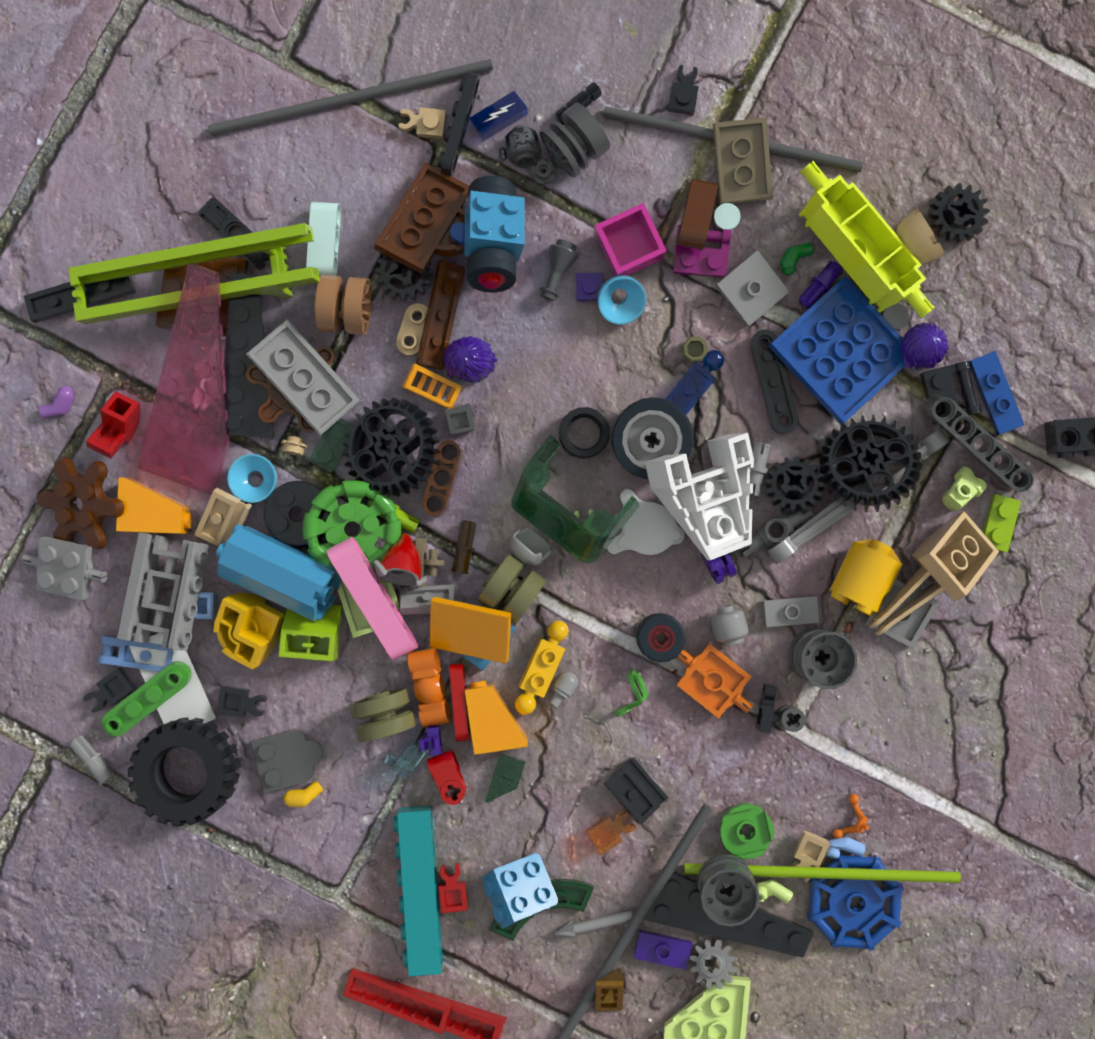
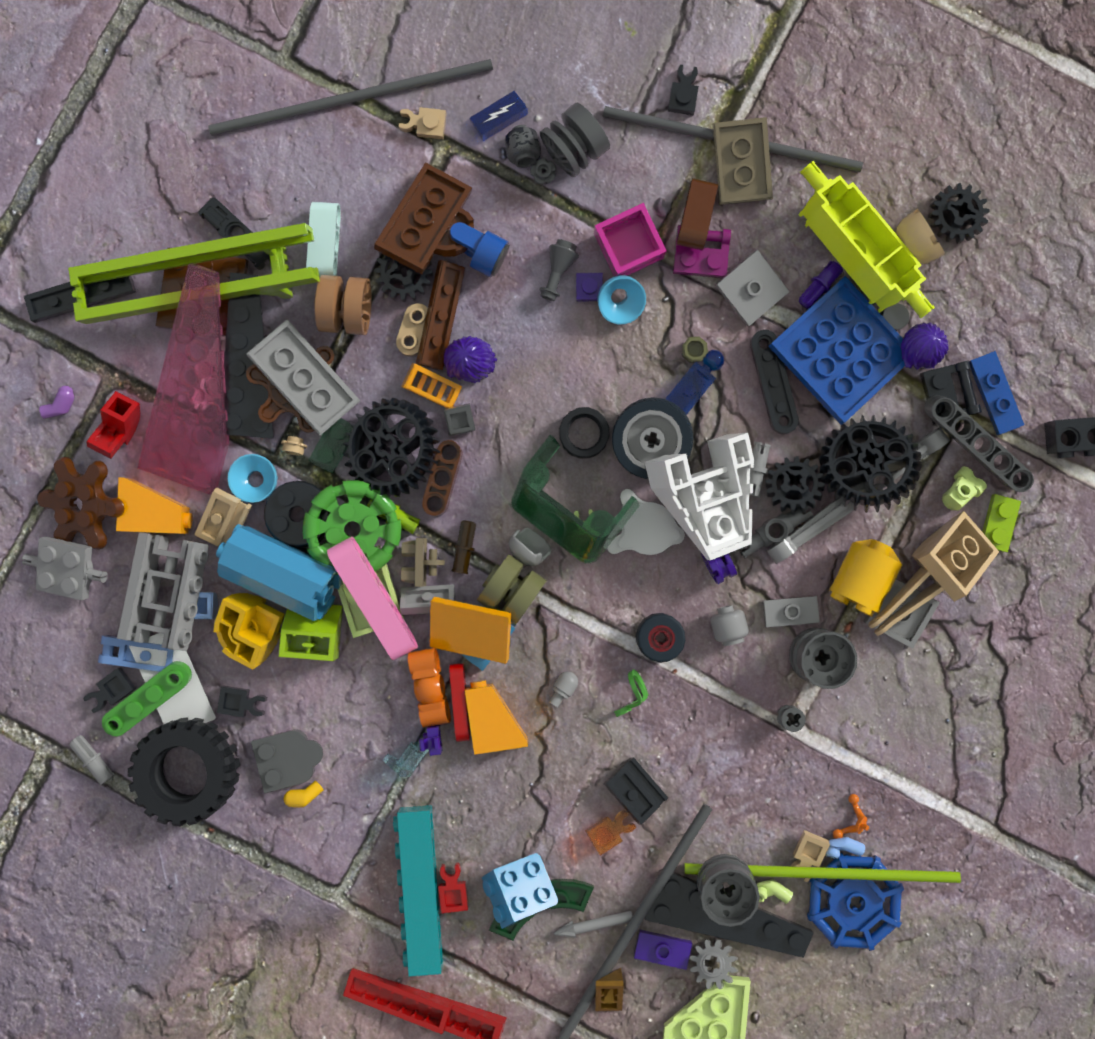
(381, 710): olive wheel -> none
(401, 564): red hat -> none
(447, 772): red piece -> none
(462, 112): black plate -> none
(493, 233): brick -> none
(505, 777): clear green tile -> none
(541, 667): yellow plate -> none
(584, 98): black axle -> none
(714, 680): orange plate -> none
(726, 217): light aqua tile -> none
(759, 839): bright green plate -> none
(766, 715): black plate -> none
(792, 255): green arm -> none

